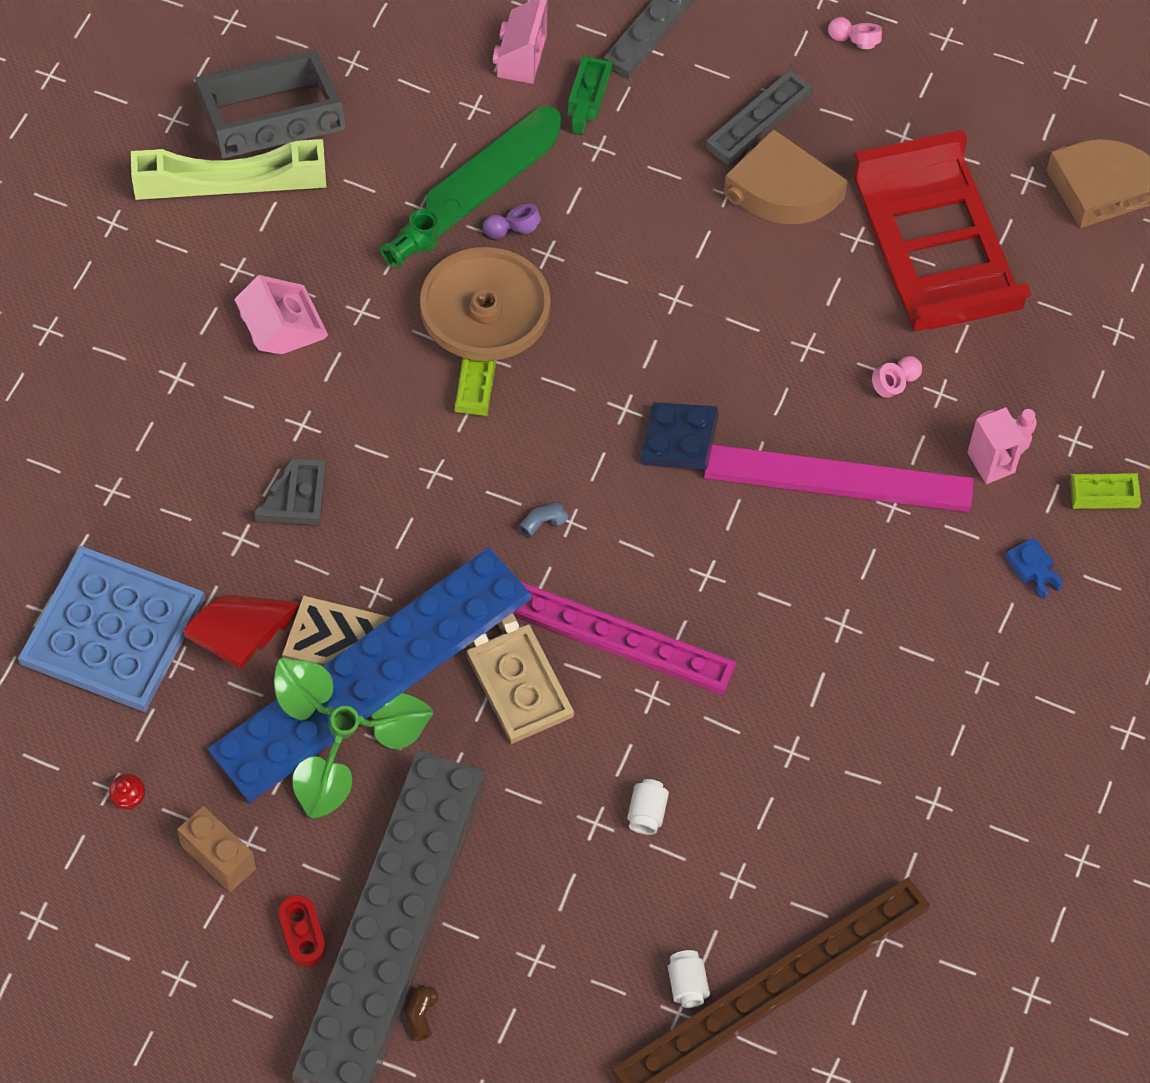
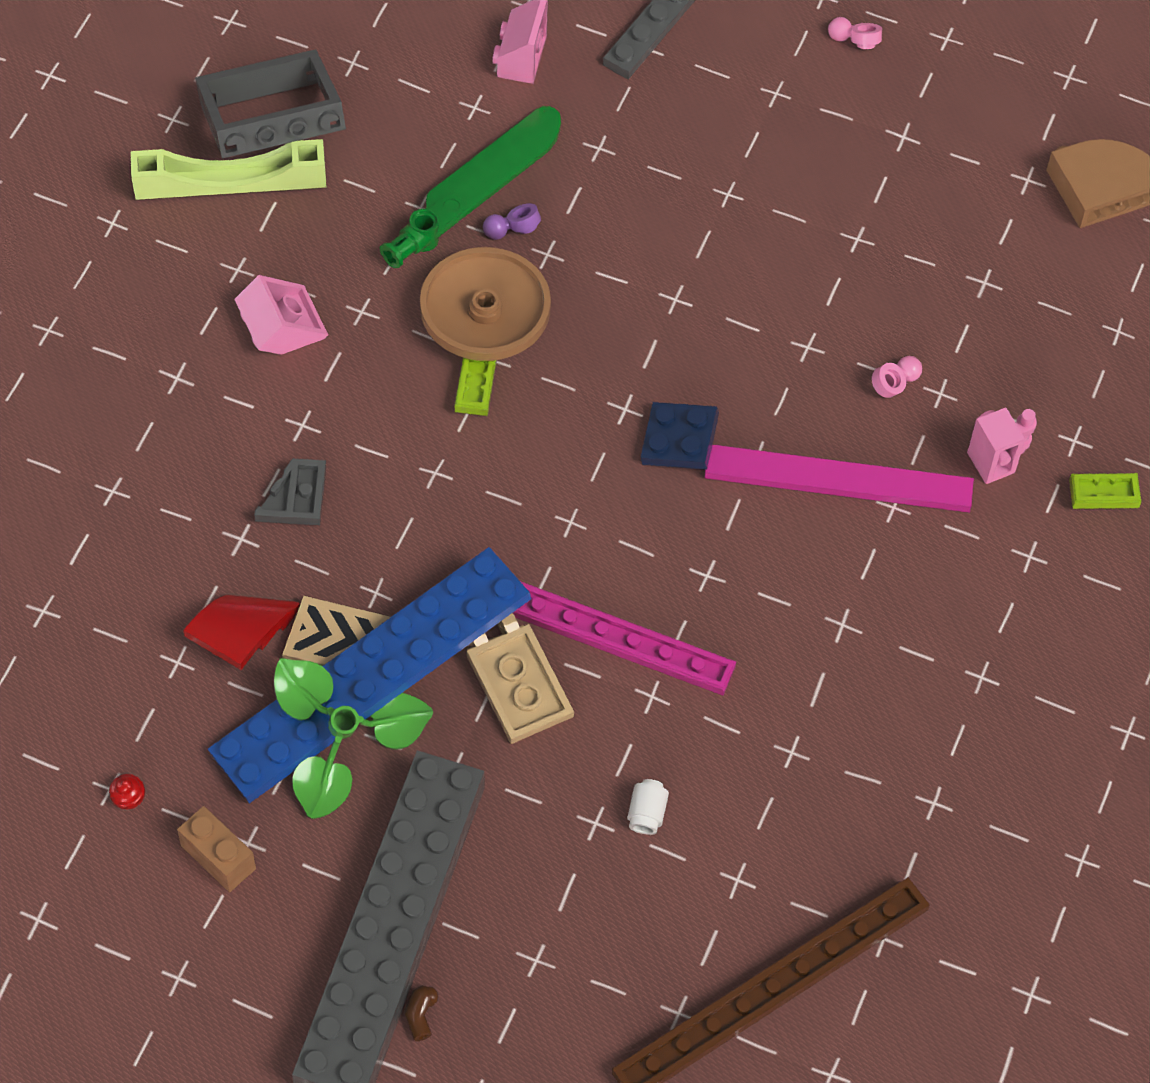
(111, 628): medium blue plate -> none
(303, 932): red plate -> none
(542, 514): sand blue arm -> none
(588, 92): green hinge -> none
(688, 979): white brick -> none
(758, 117): dark grey plate -> none
(784, 183): medium nougat brick -> none
(920, 178): red piece -> none
(1033, 563): blue plate -> none

